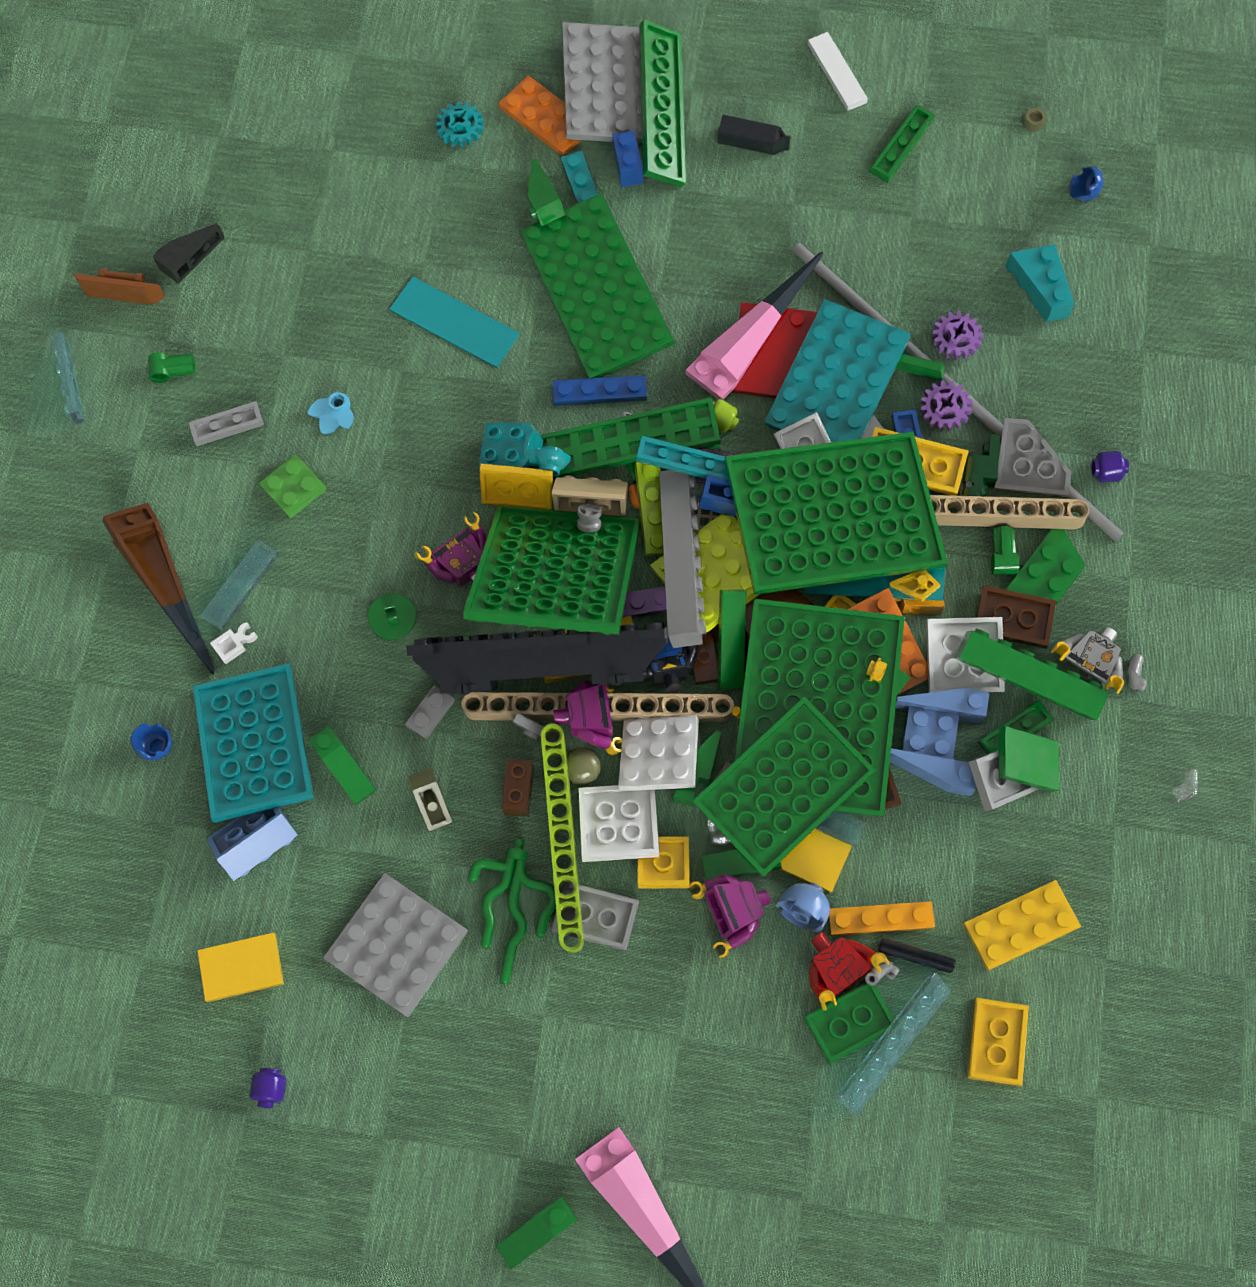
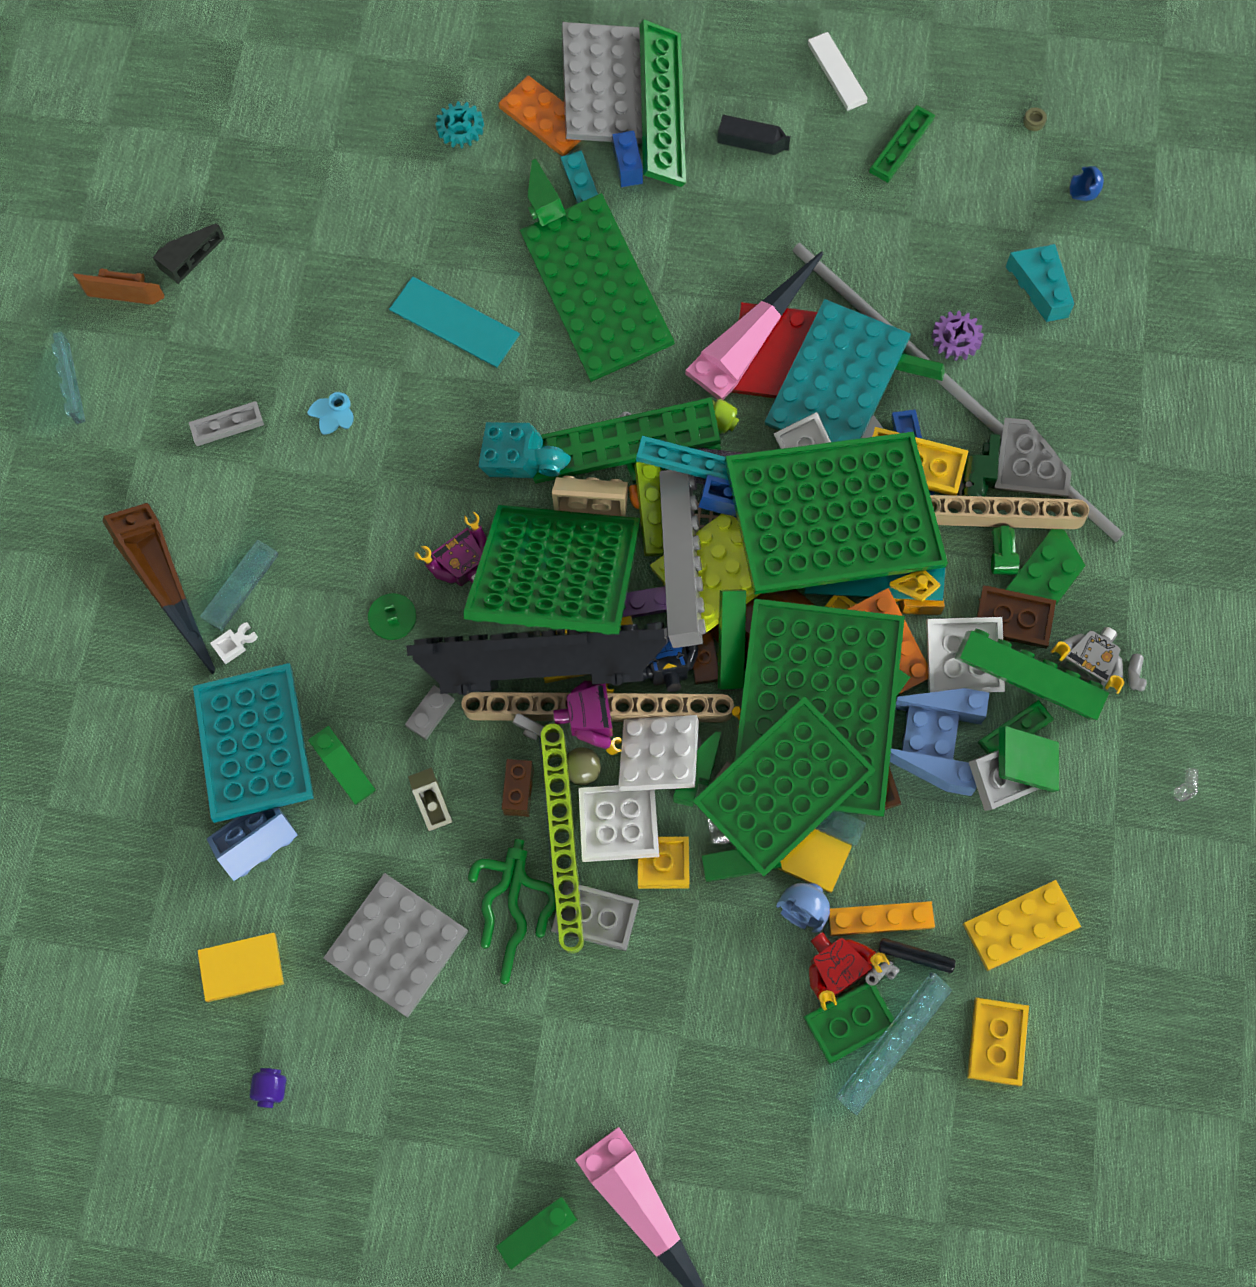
(151, 741): blue hair -> none
(163, 367): green piece -> none
(292, 486): bright green plate -> none
(516, 486): yellow tile -> none
(589, 517): light grey wheel -> none
(599, 390): blue plate -> none
(734, 908): magenta torso -> none
(876, 670): yellow plate -> none
(942, 416): medium lavender gear -> none
(1109, 466): dark purple head -> none

